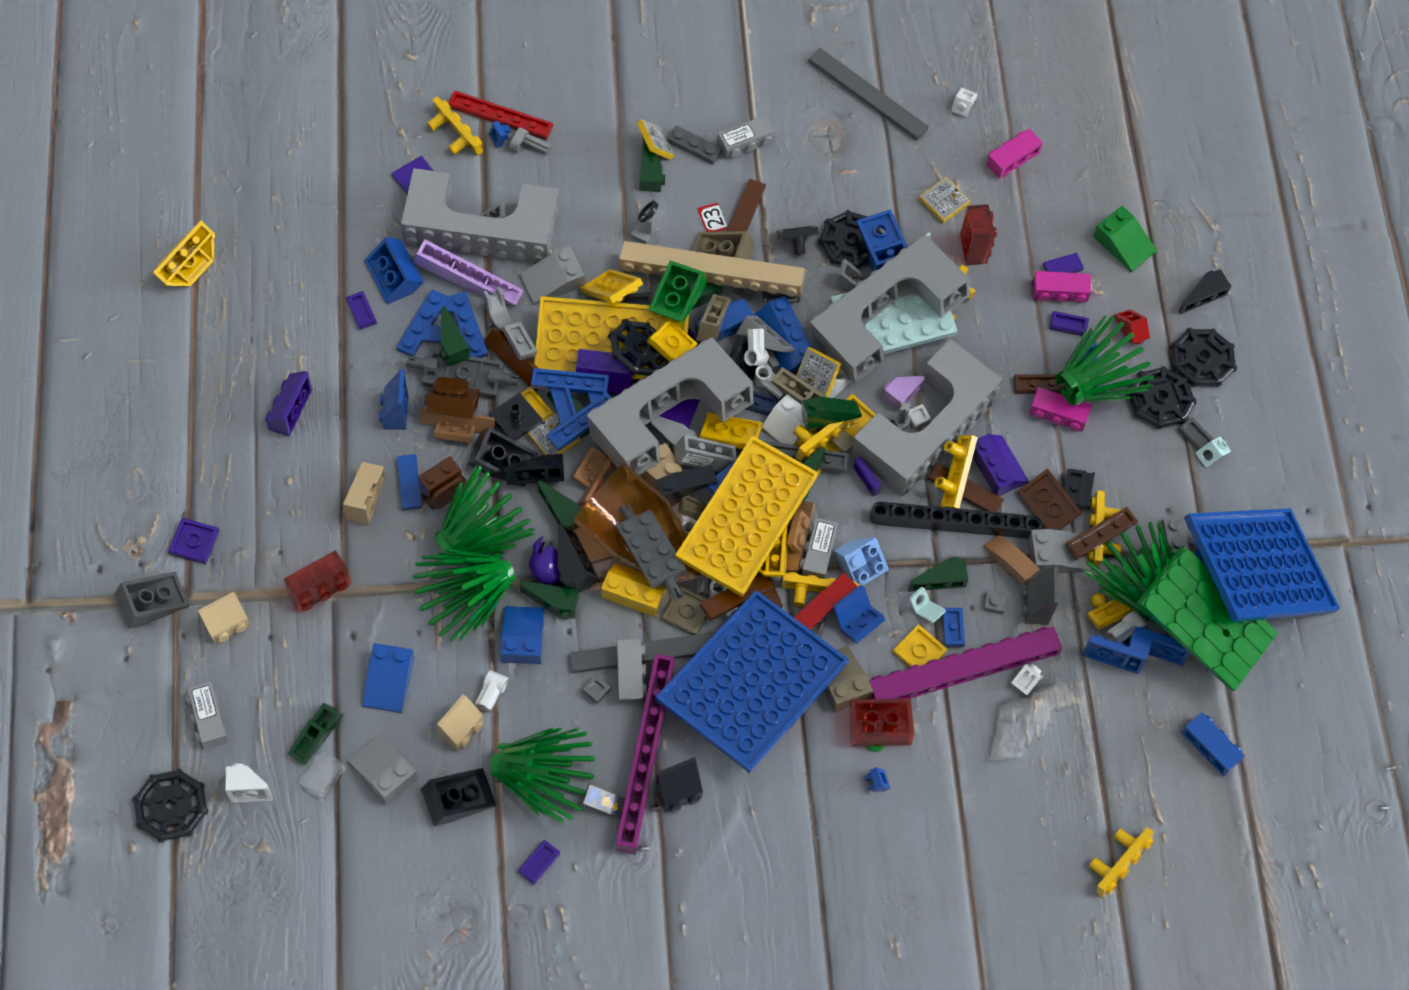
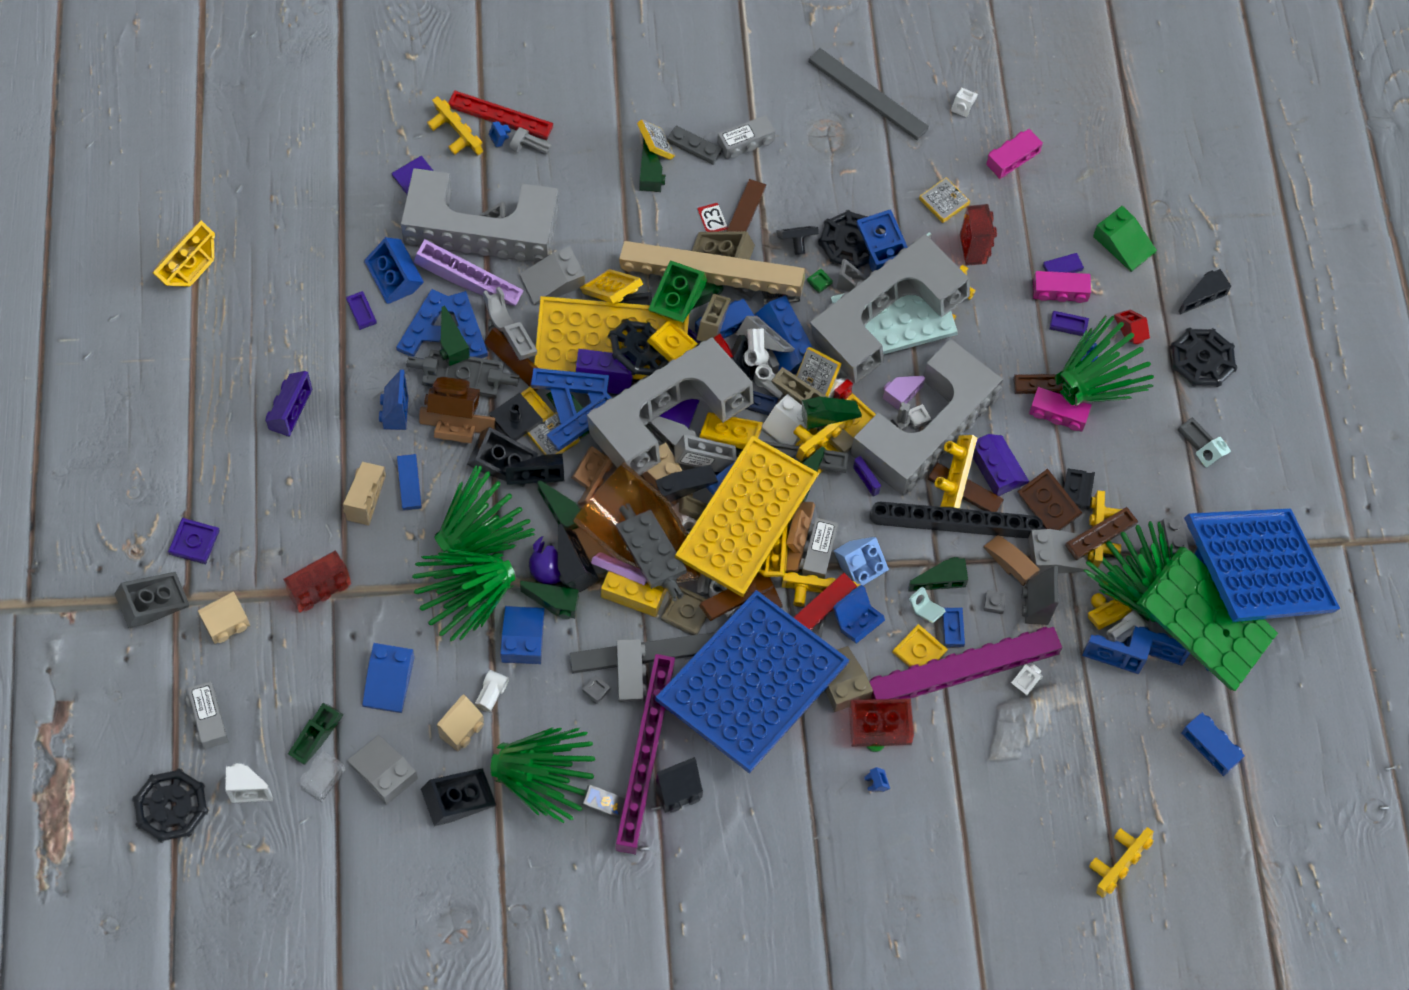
(441, 483): reddish brown brick -> none
(539, 862): dark purple tile -> none
(618, 567): none -> lavender tile
(648, 223): light grey piece -> none
(720, 340): none -> red plate
(819, 280): none -> green tile
(843, 390): none -> red plate
(1169, 404): black plate -> none

